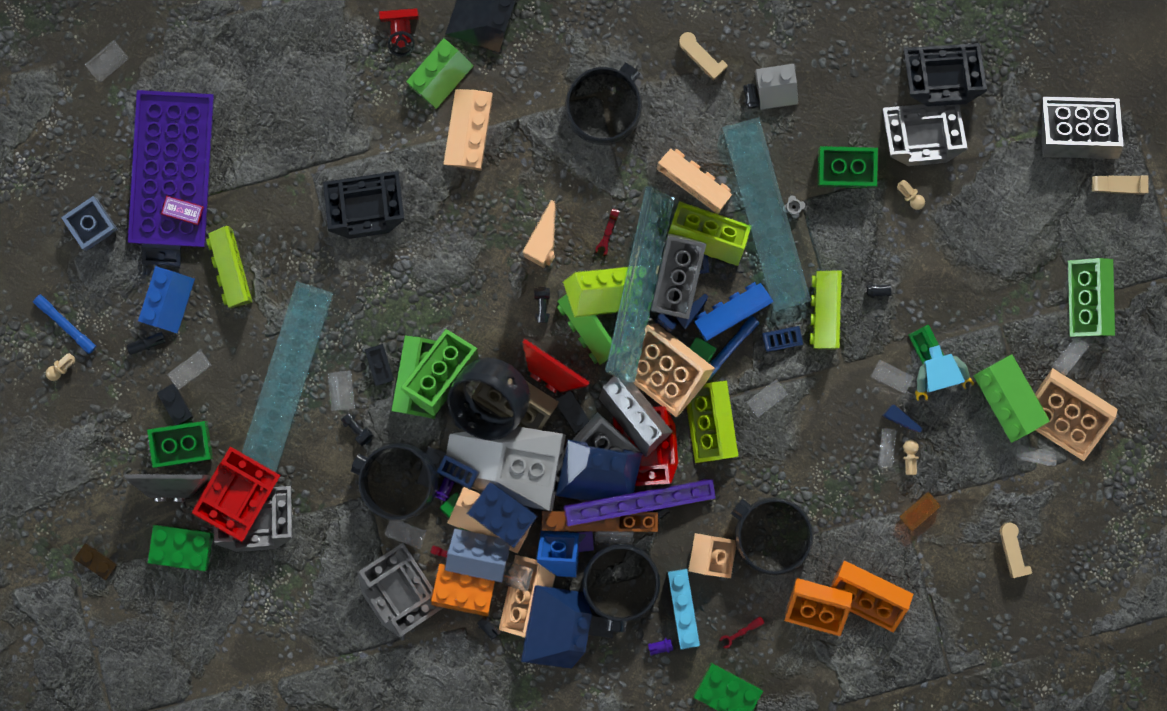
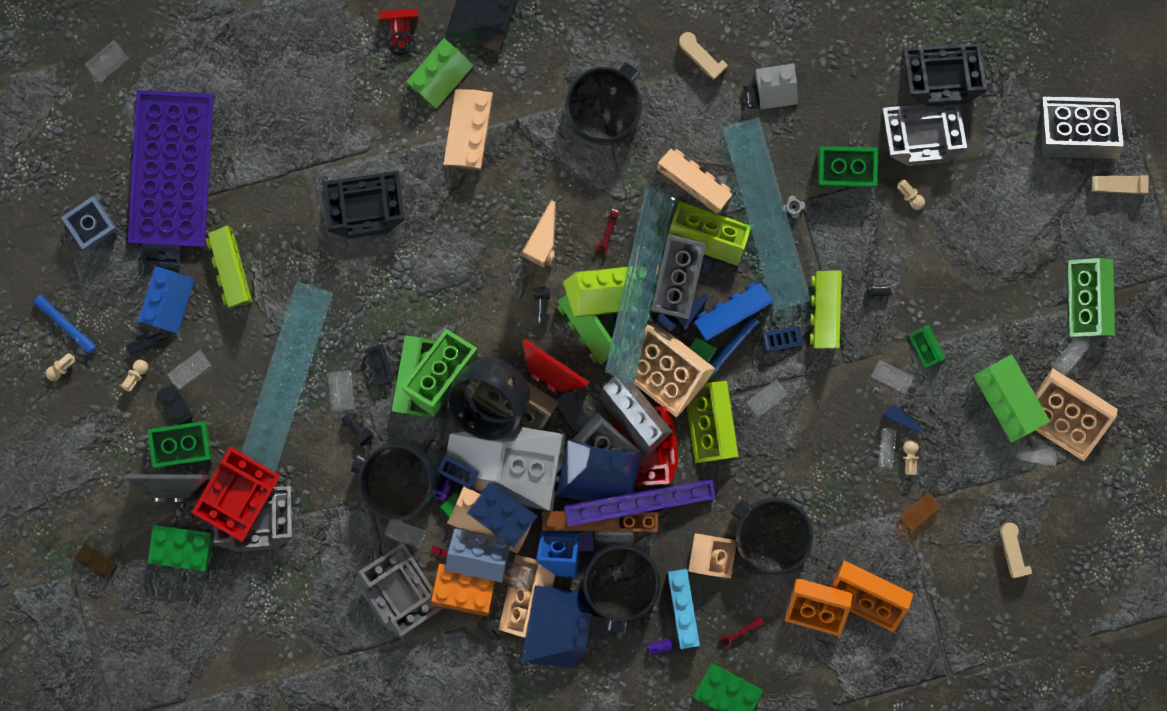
(139, 368): none -> tan axle
(182, 210): medium lavender tile -> none
(941, 373): medium azure torso -> none

